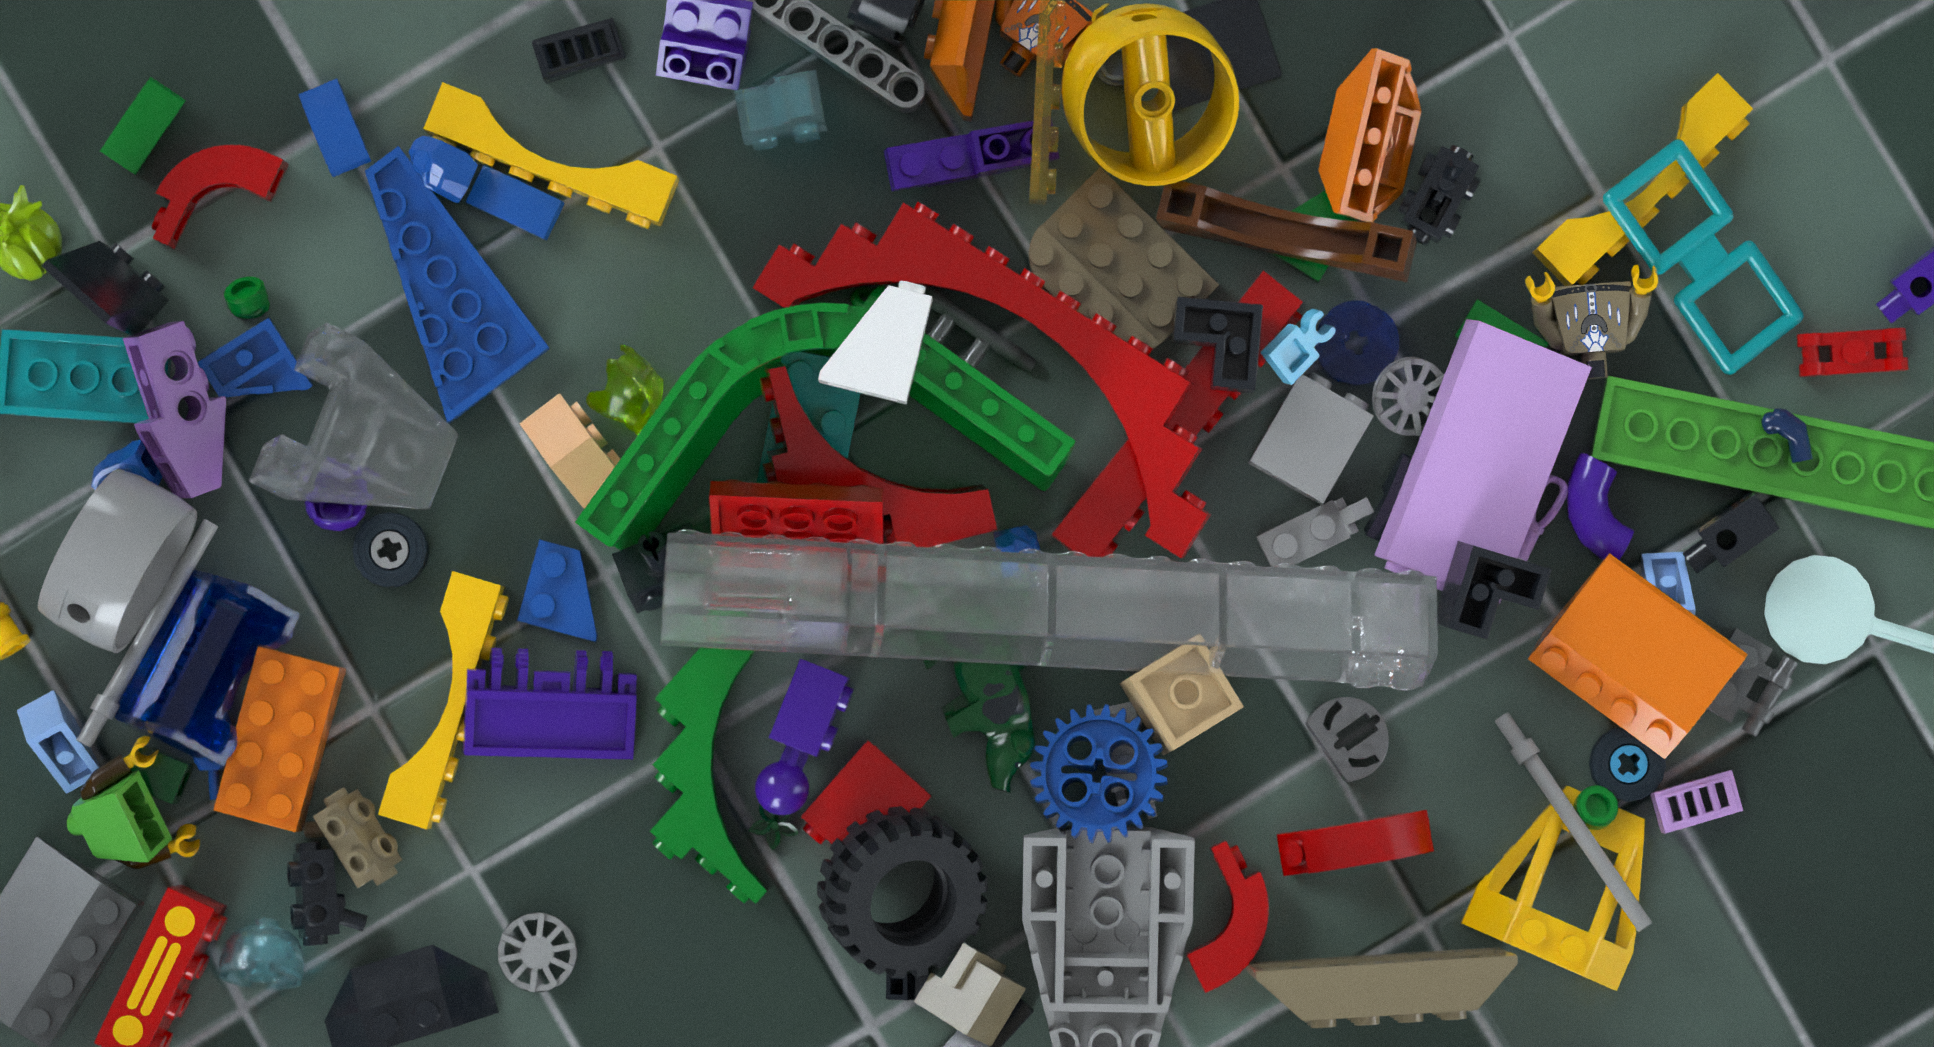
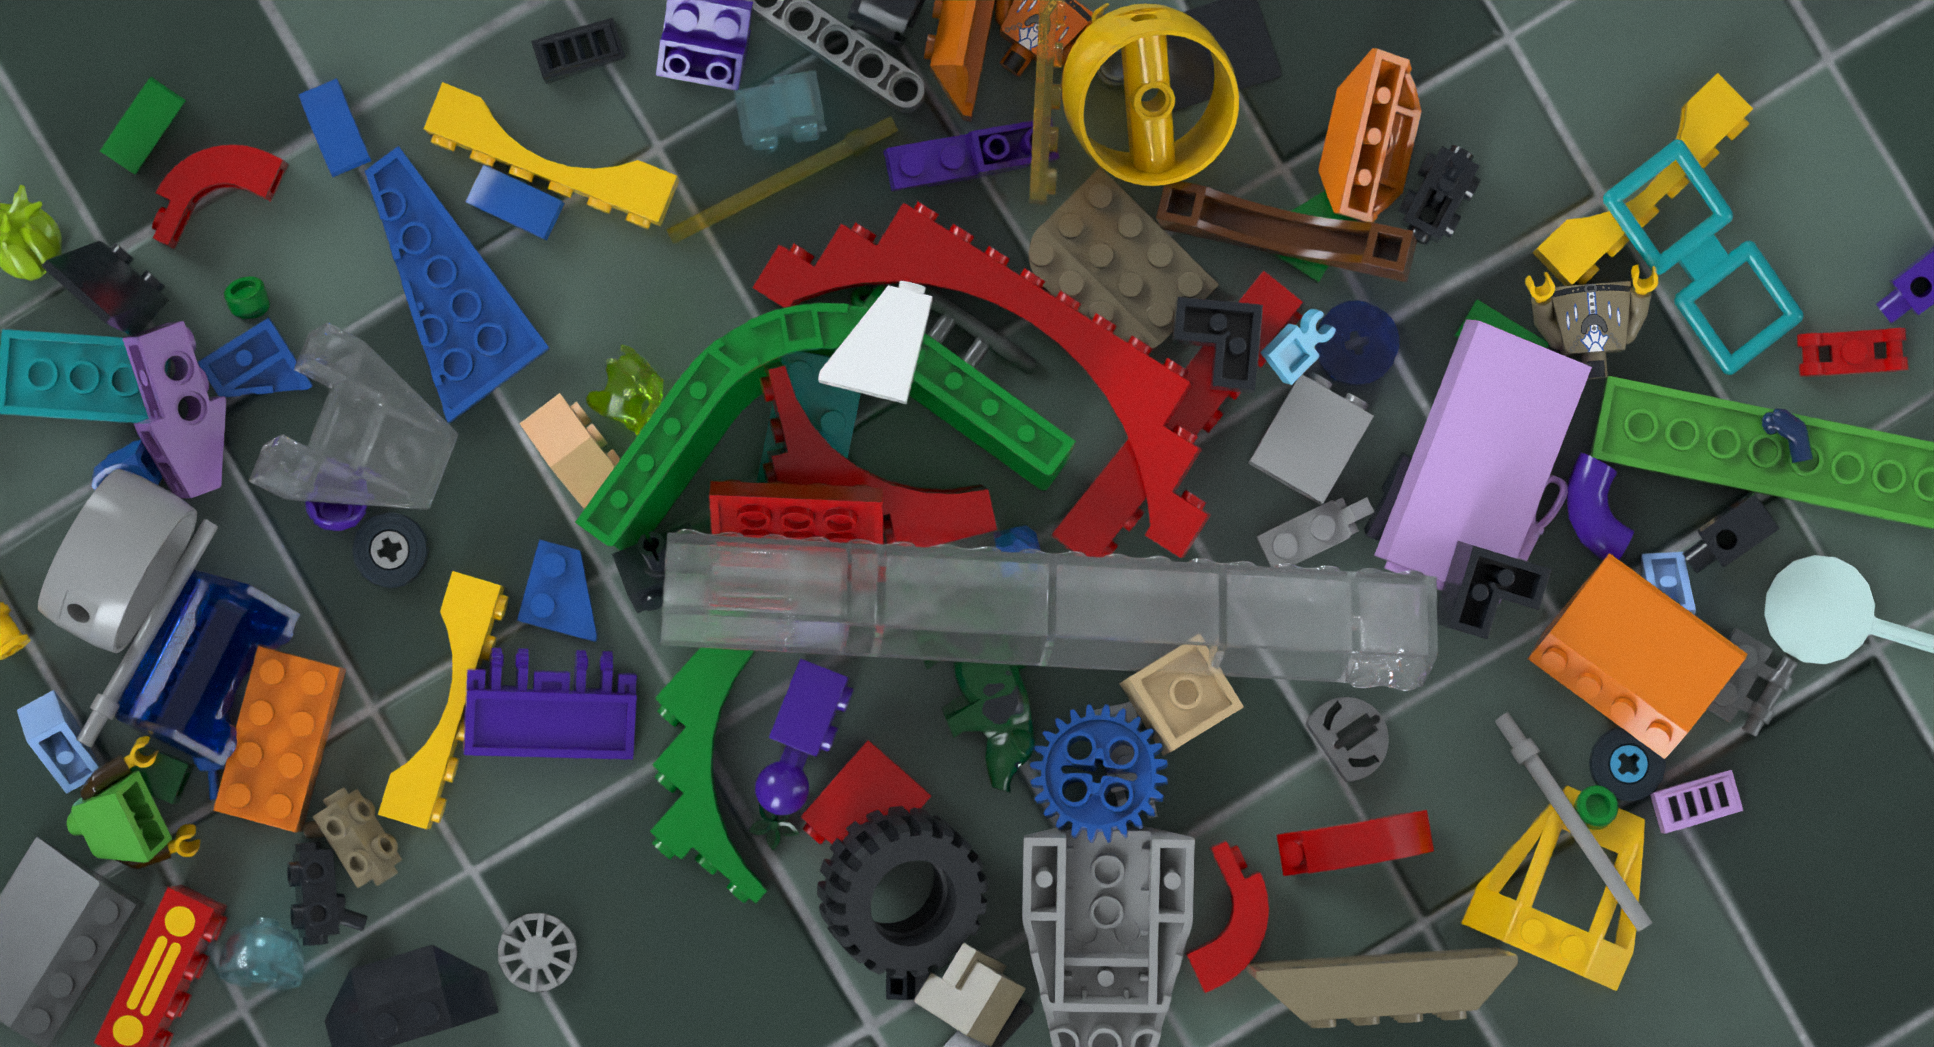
(442, 167): blue rock -> none
(856, 143): none -> clear yellow bar
(1408, 394): light grey wheel -> none

